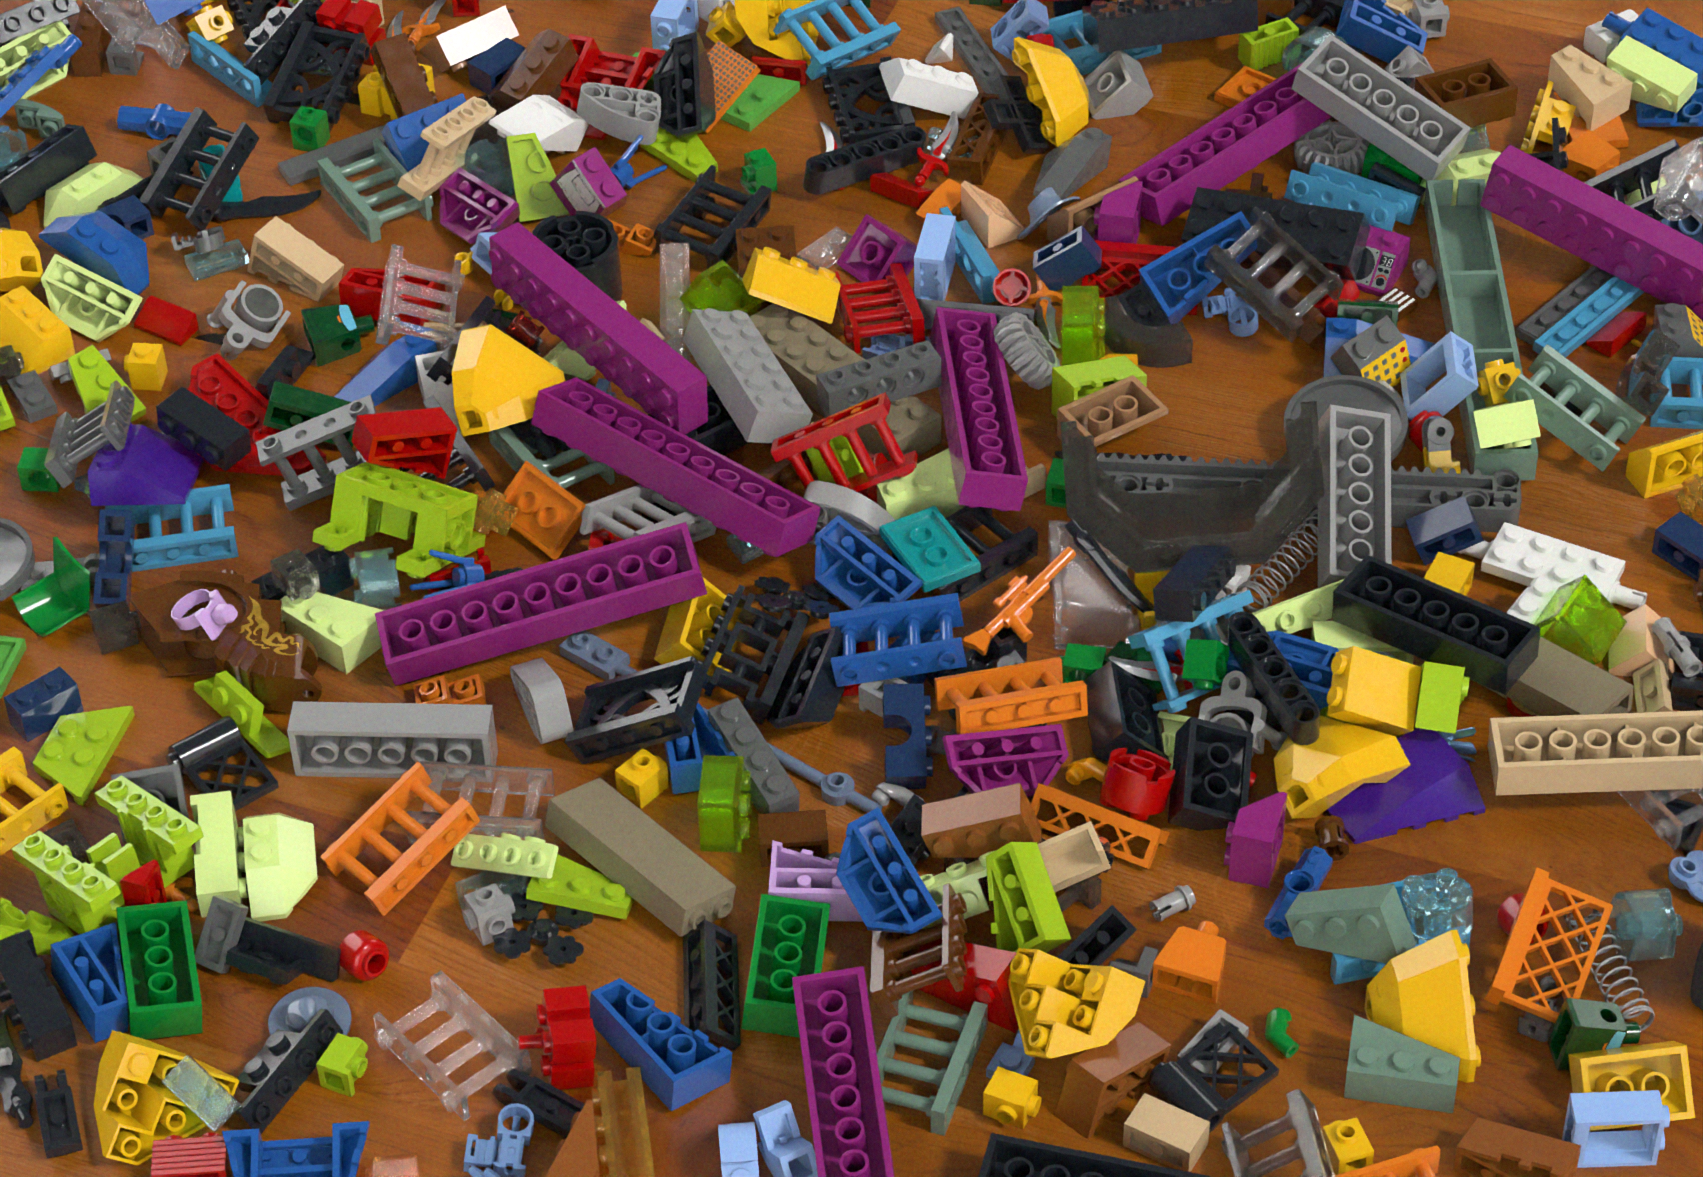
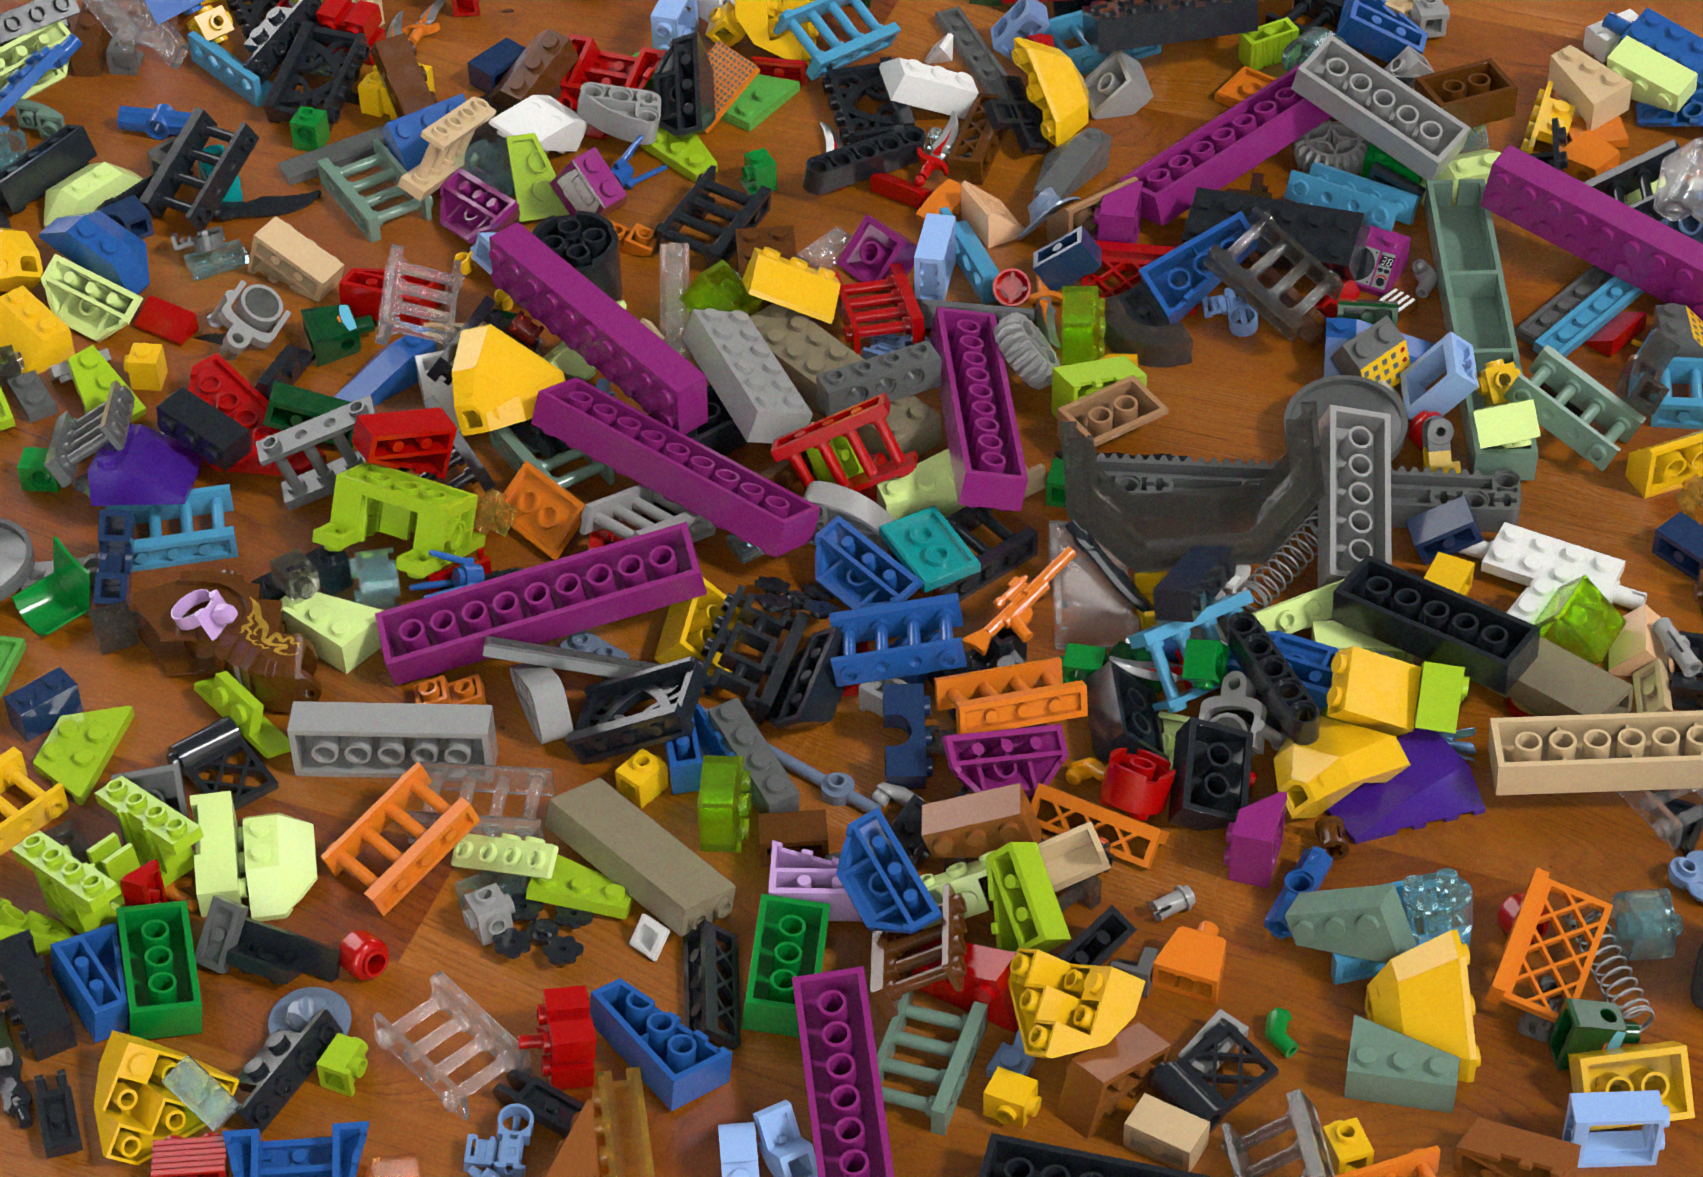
(469, 40): slope -> none
(561, 658): none -> dark grey tile
(649, 937): none -> white slope

